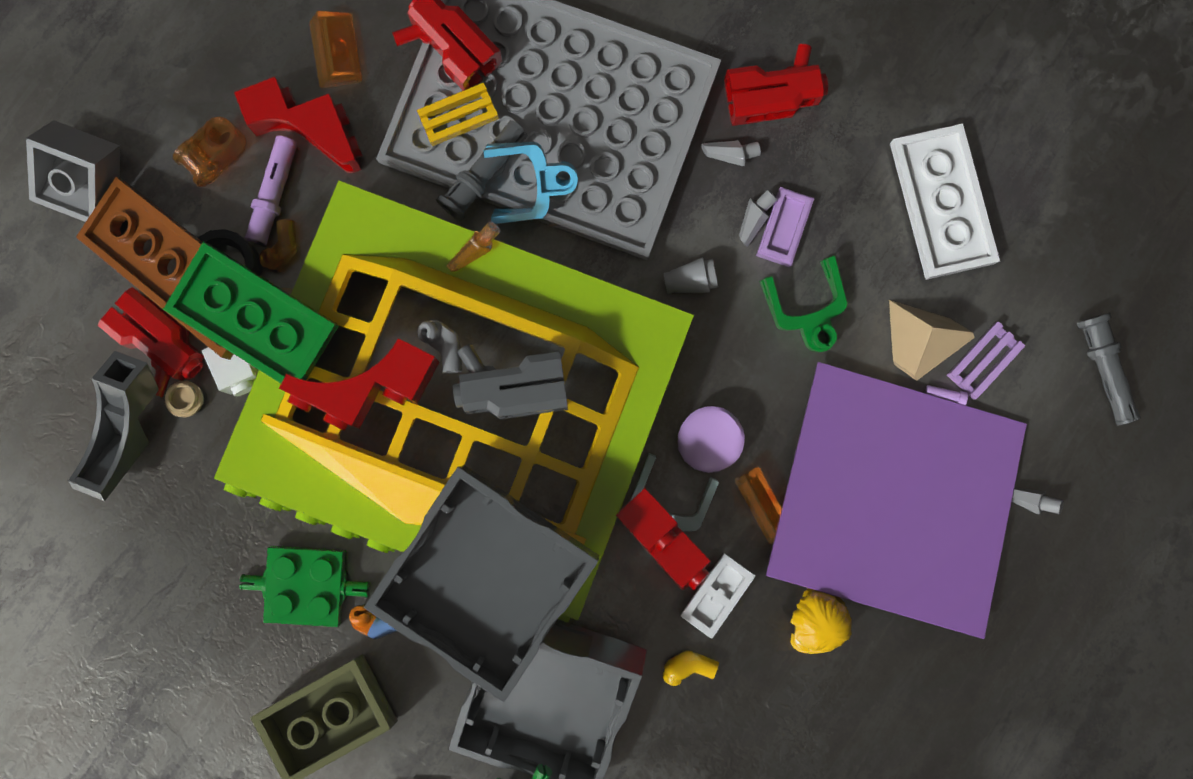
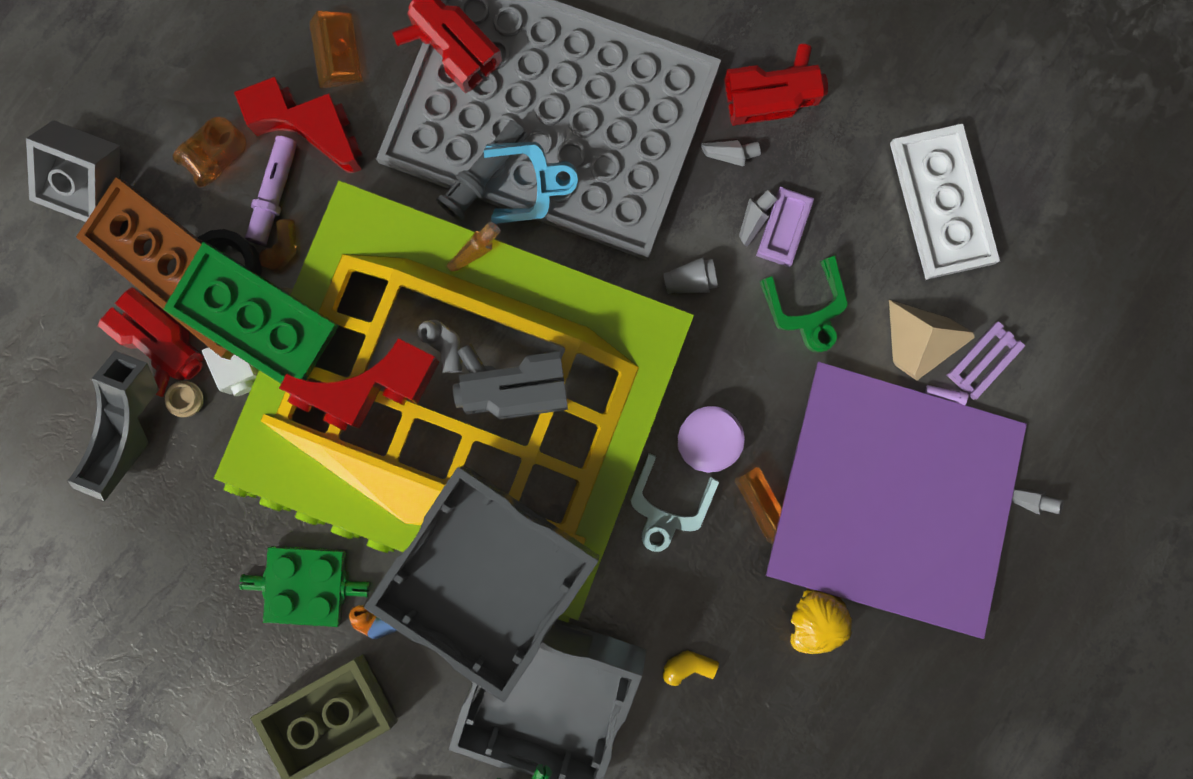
(452, 102): yellow tile -> none
(665, 540): red arch -> none
(717, 596): white hinge -> none
(1105, 352): dark grey pin -> none

